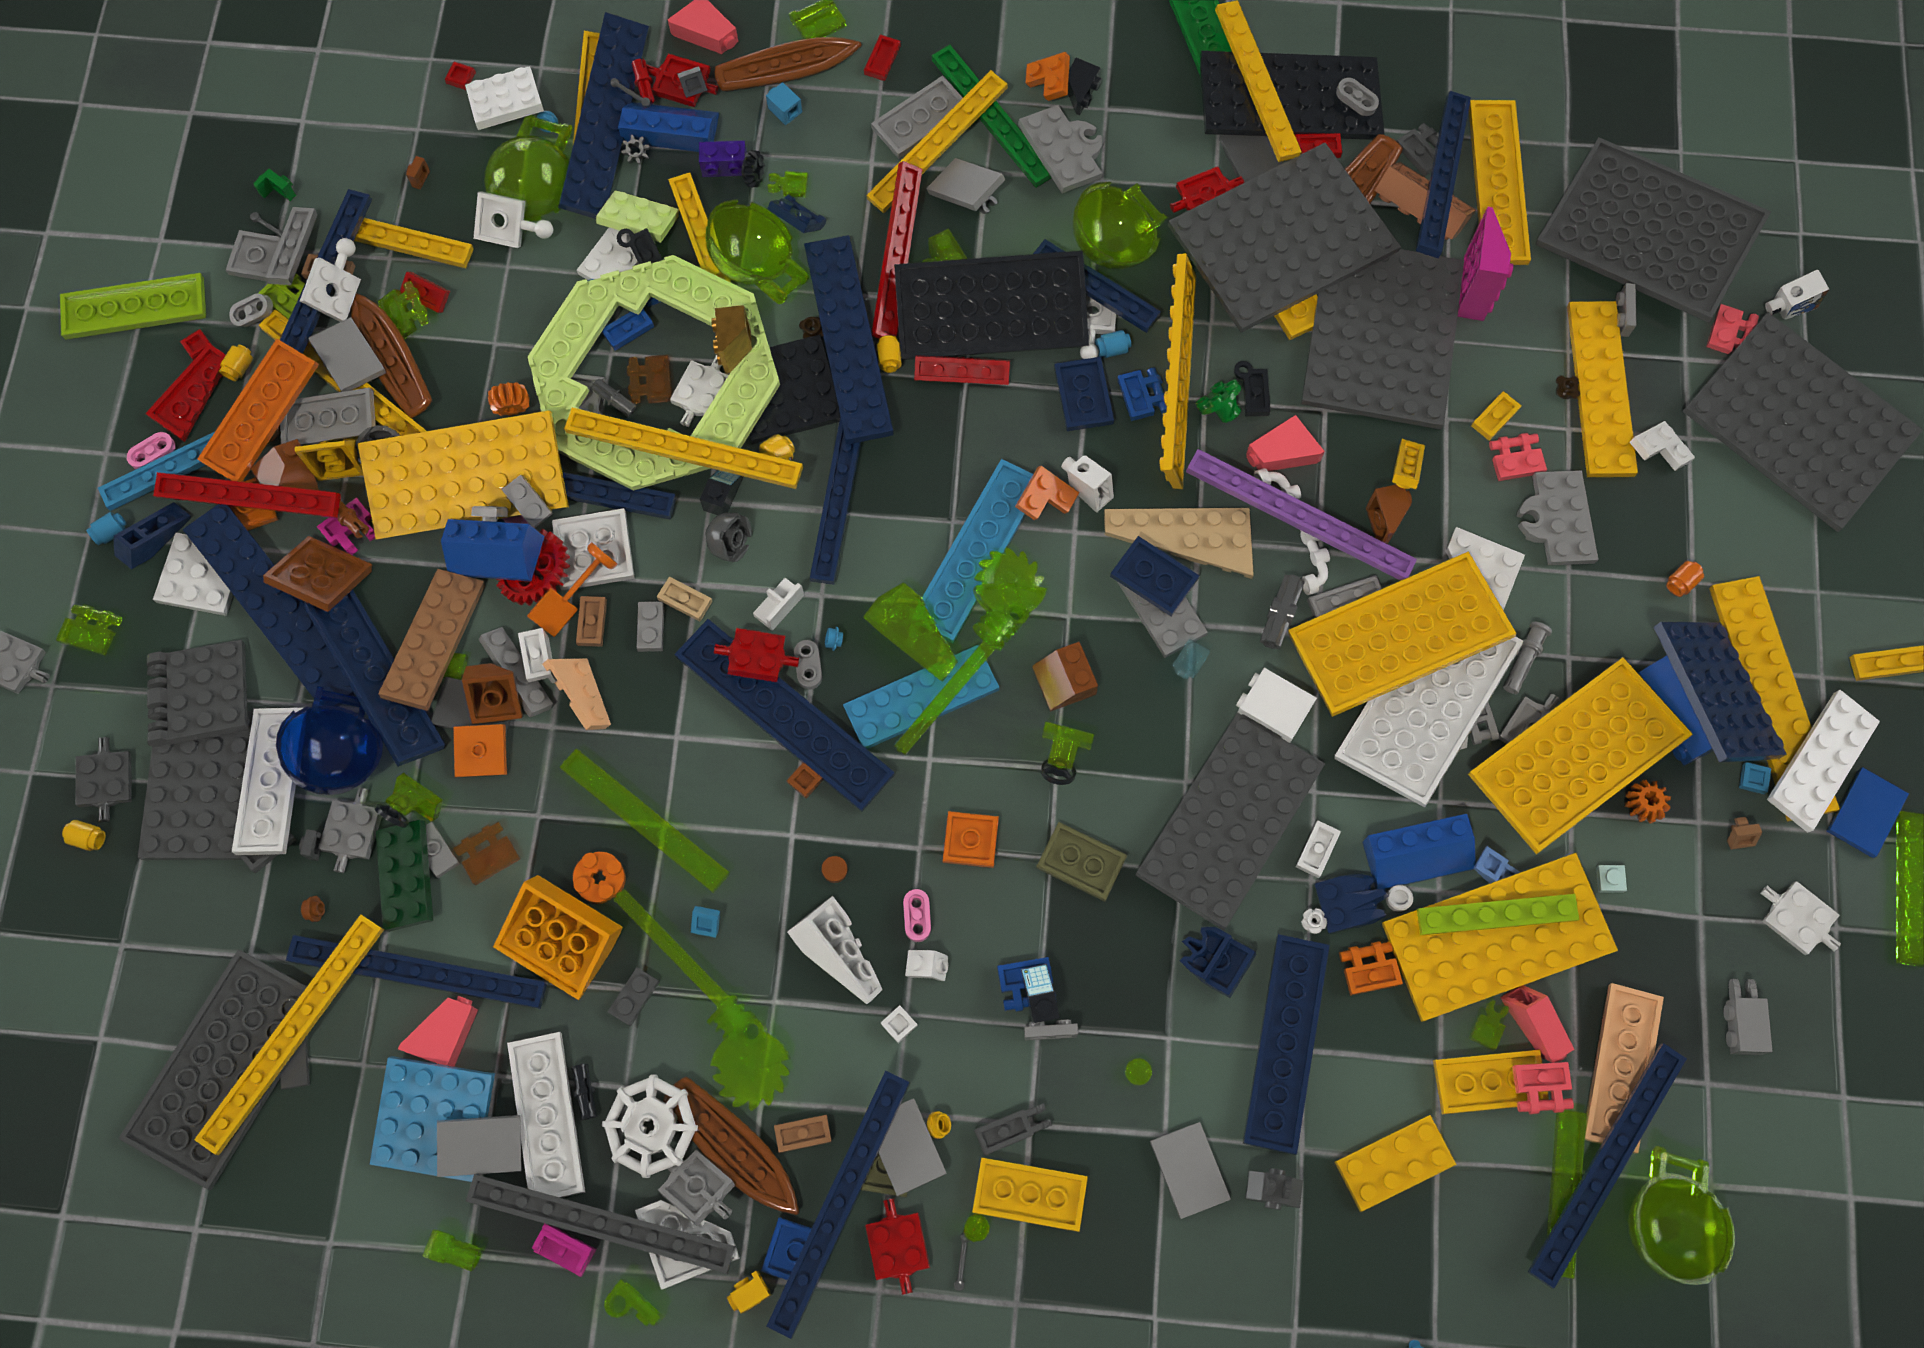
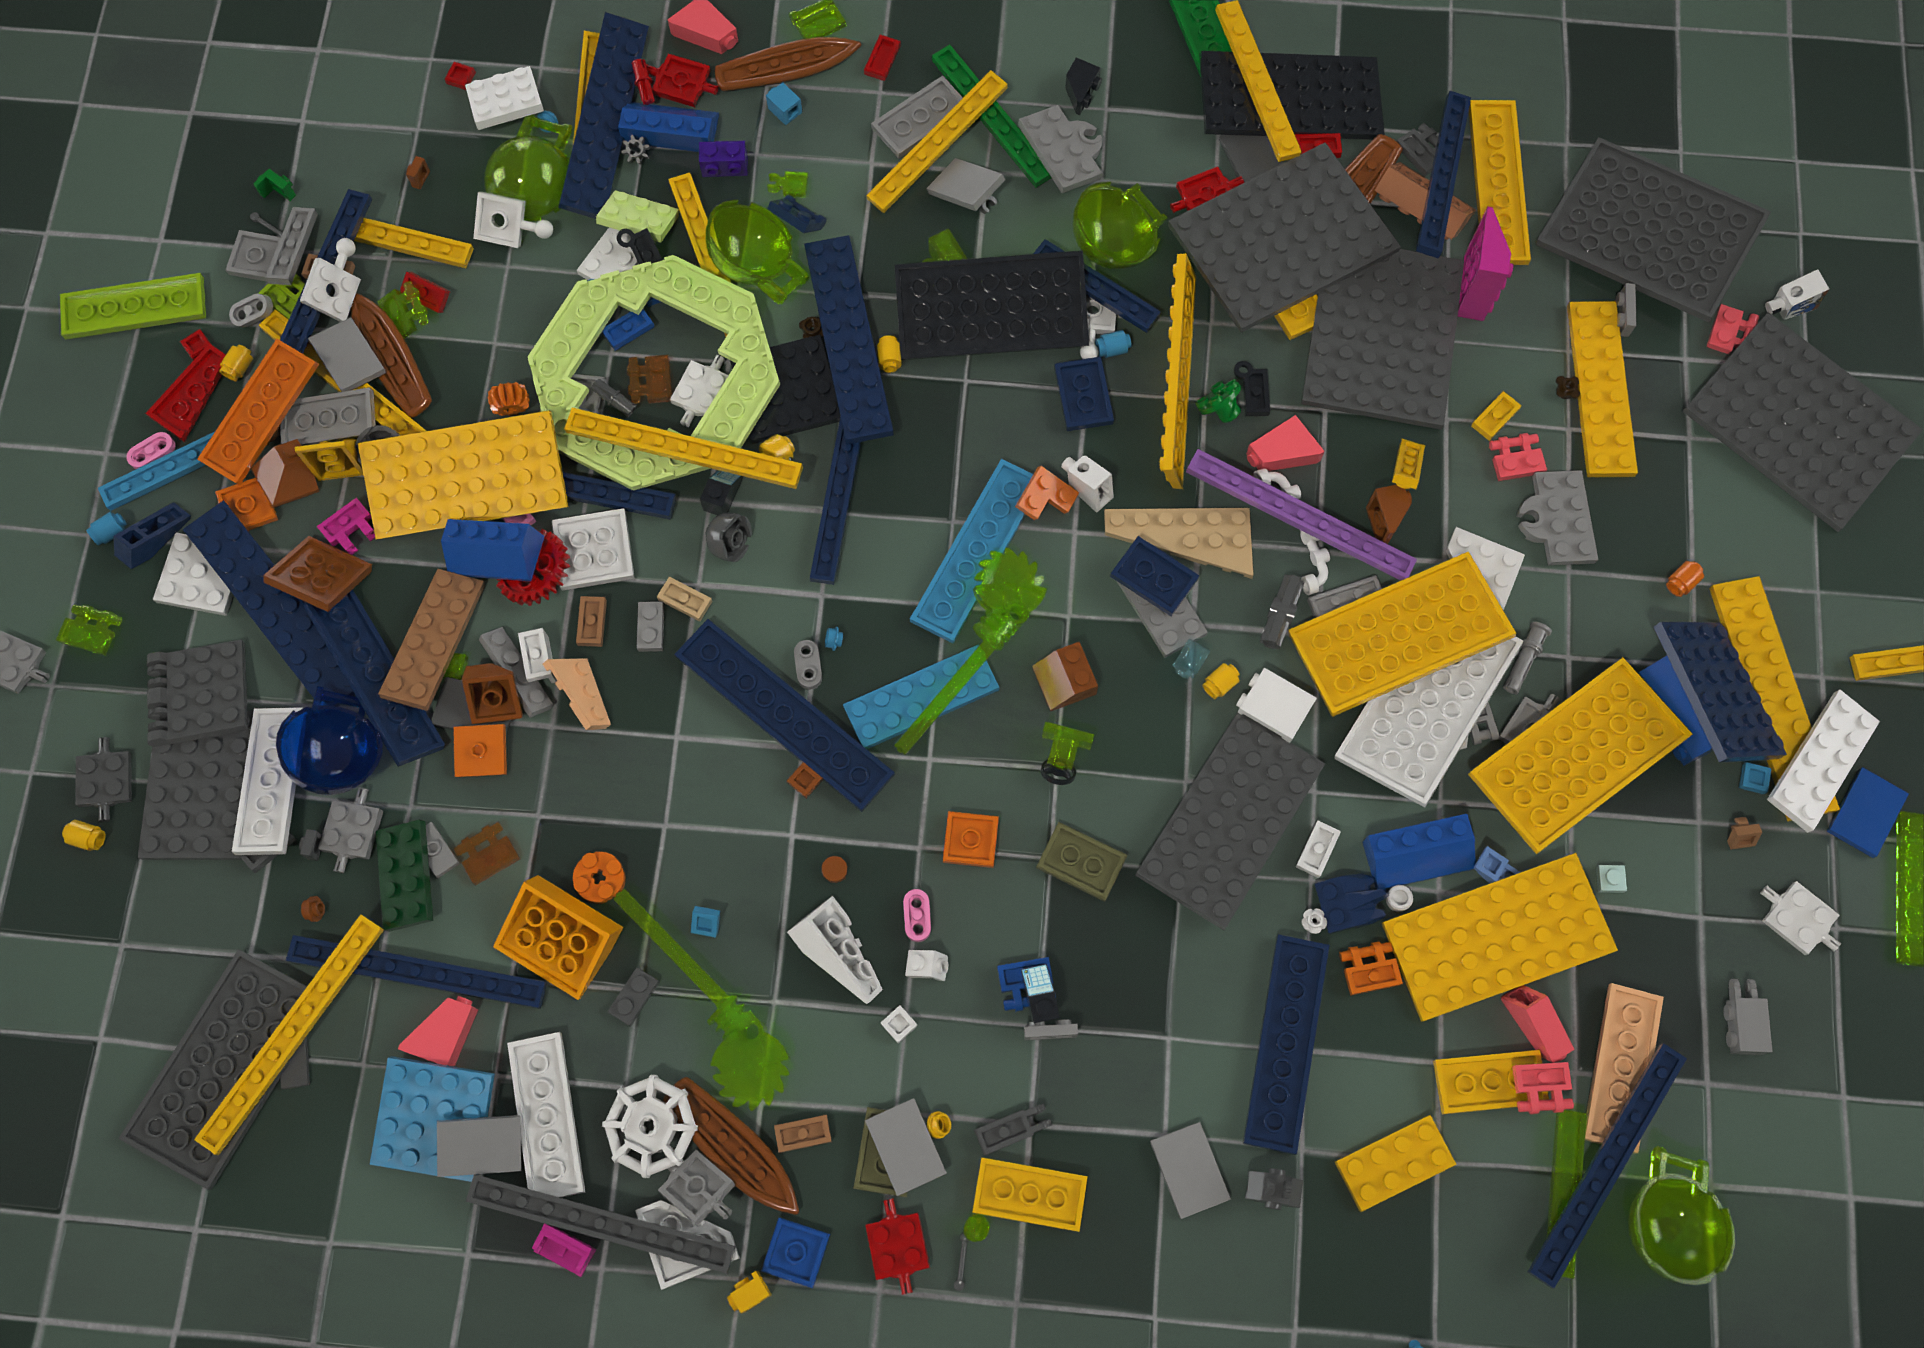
(247, 495): red plate -> none
(348, 518): dark orange pin -> none
(406, 797): clear neon green piece -> none
(446, 1249): clear neon green piece -> none
(489, 513): light grey plate -> none
(527, 501): light grey plate -> none
(554, 610): orange piece -> none
(584, 1091): black pin -> none
(634, 1300): clear neon green plate -> none
(645, 101): dark grey hinge -> none
(645, 820): clear neon green plate -> none
(692, 81): dark grey tile -> none
(732, 336): pearl gold slope -> none
(753, 168): black gear -> none
(756, 655): red plate -> none
(778, 603): white panel -> none
(838, 1205): dark blue plate -> none
(896, 247): red plate -> none
(907, 623): clear neon green wedge -> none
(962, 370): red plate -> none
(1052, 73): orange plate -> none
(1136, 395): blue plate -> none
(1138, 1071): clear neon green plate -> none
(1218, 960): dark blue plate -> none
(1221, 680): none -> yellow brick
(1357, 96): light grey plate -> none
(1487, 1028): clear neon green plate -> none
(1497, 914): lime plate -> none
(1655, 798): orange gear -> none
(1664, 441): white plate -> none

